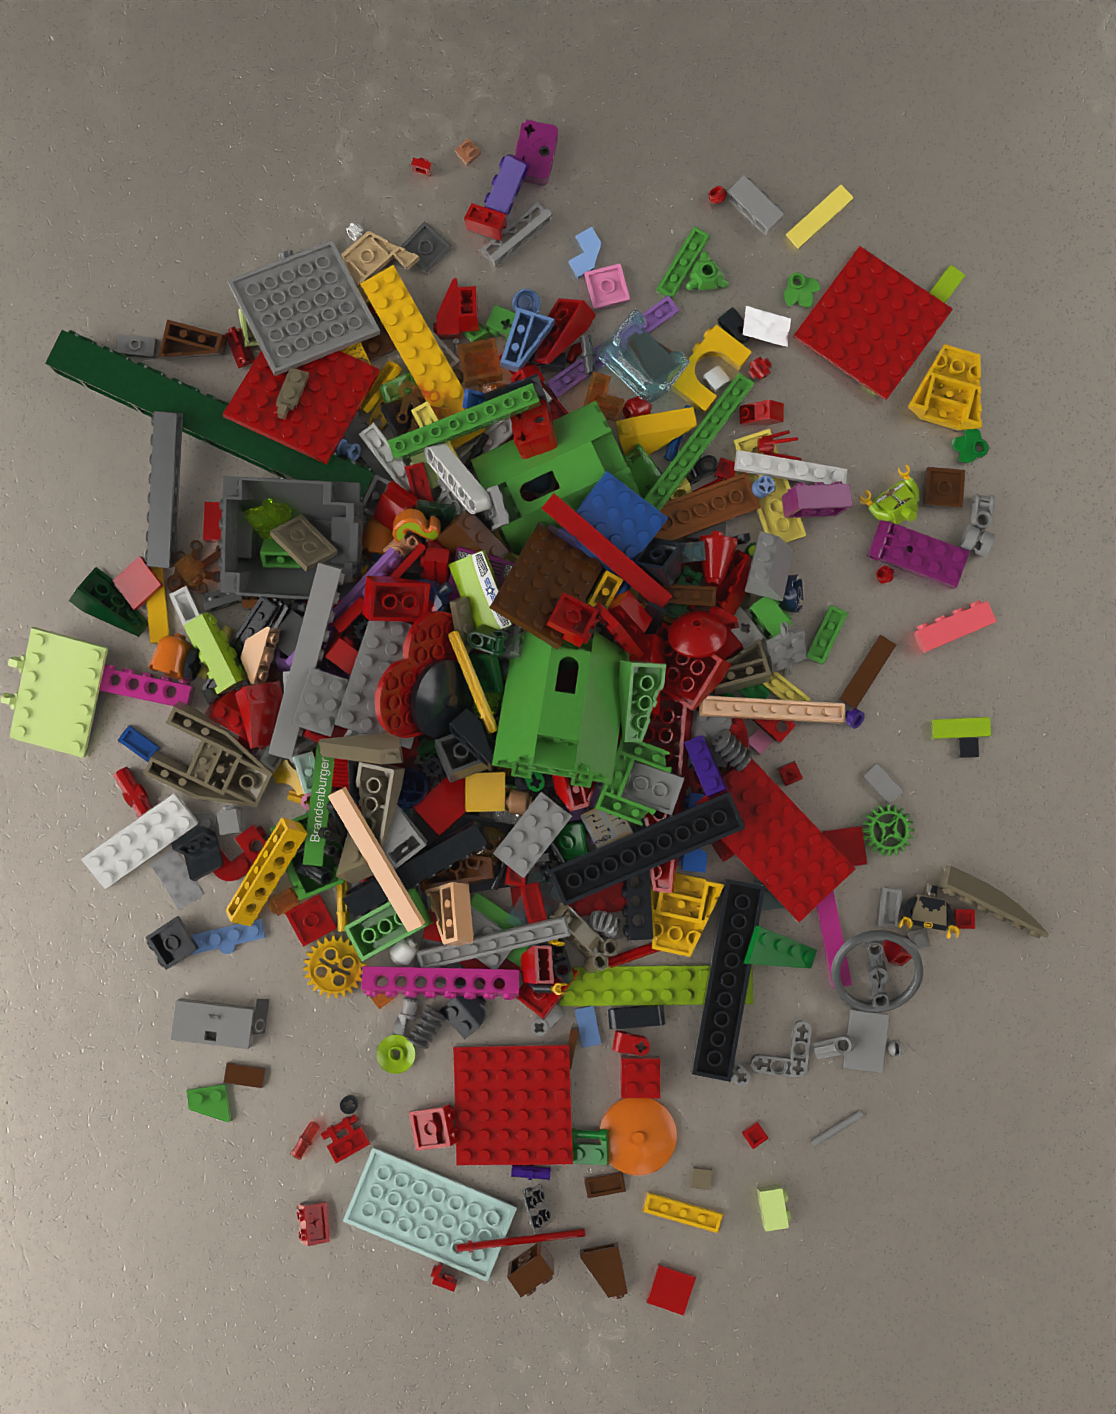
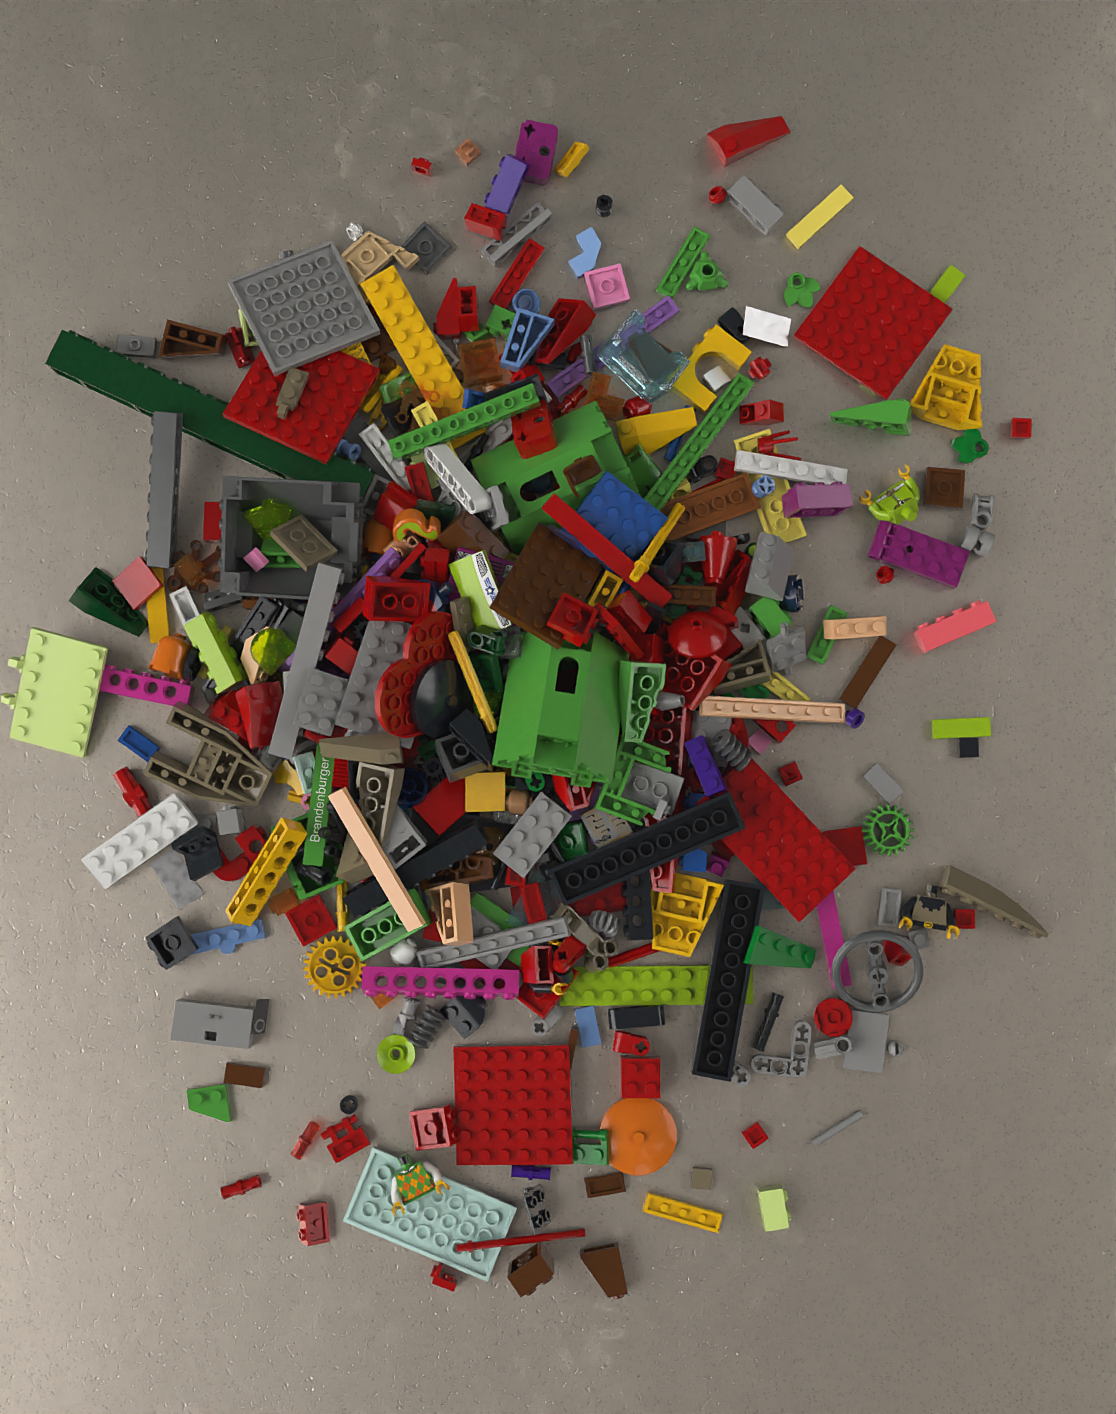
(241, 1187): none -> red pin
(256, 559): none -> bright pink tile
(271, 649): none -> clear neon green slope
(386, 364): none -> reddish brown tile
(414, 1182): none -> torso
(517, 274): none -> red plate
(568, 954): none -> red piece
(570, 401): none -> red pin
(571, 159): none -> yellow plate
(581, 471): none -> reddish brown piece
(605, 200): none -> black bush
(643, 563): none -> yellow axle
(662, 808): none -> light grey plate
(669, 701): none -> light grey cone
(671, 1289): red tile -> none
(717, 863): none -> magenta plate
(743, 138): none -> red wedge
(775, 1000): none -> black pin
(833, 1017): none -> red tile
(854, 627): none -> light nougat brick
(889, 415): none -> bright green wedge
(1021, 428): none -> red plate

